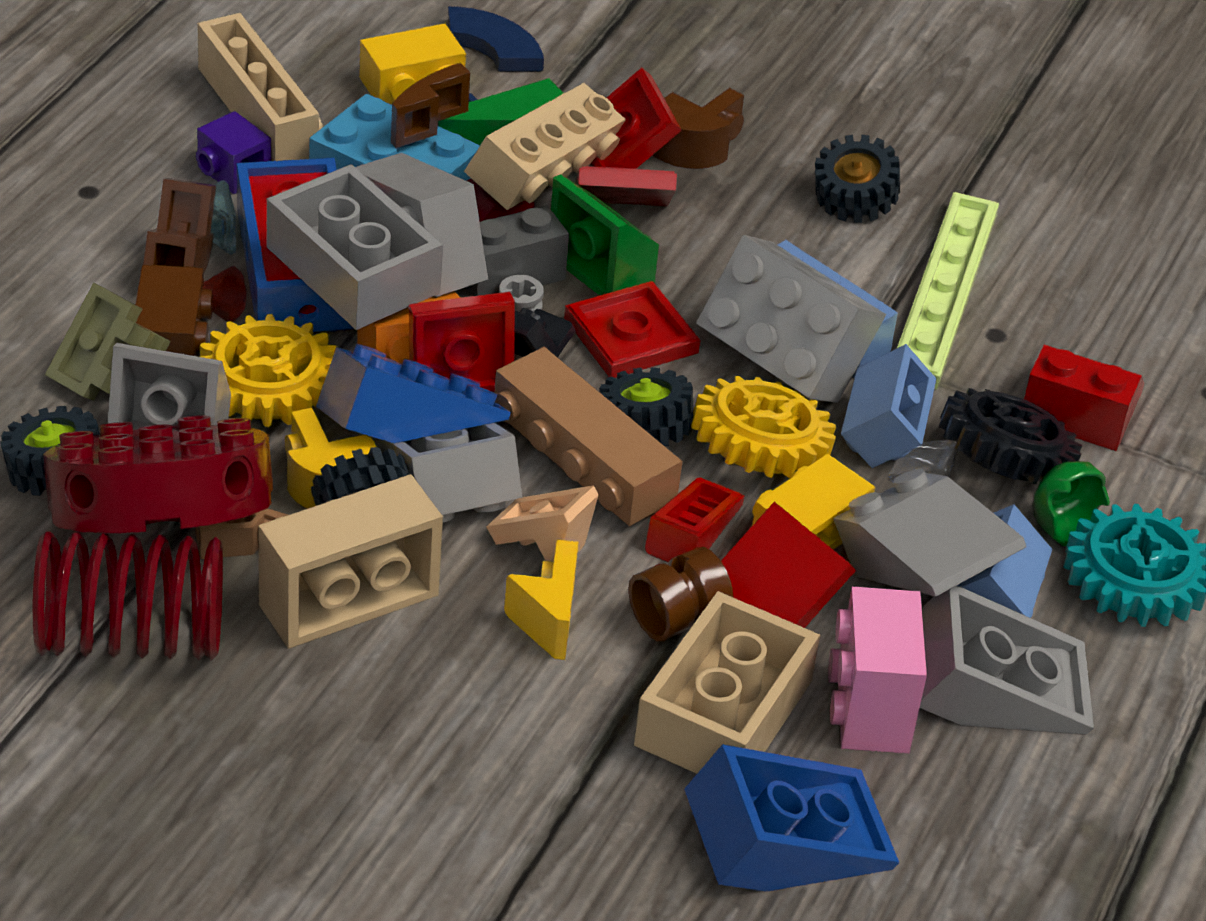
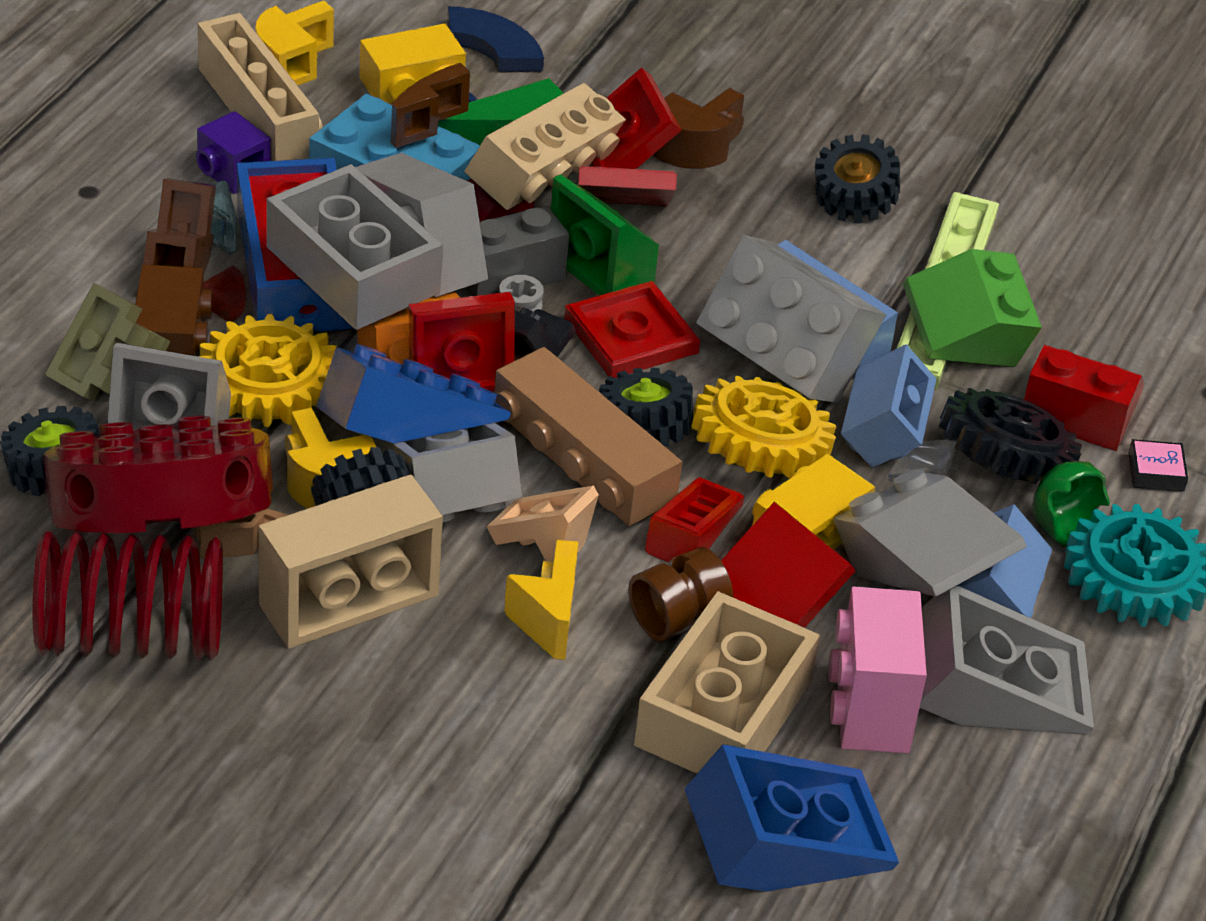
(298, 37): none -> yellow brick
(974, 309): none -> bright green slope
(1158, 465): none -> tile

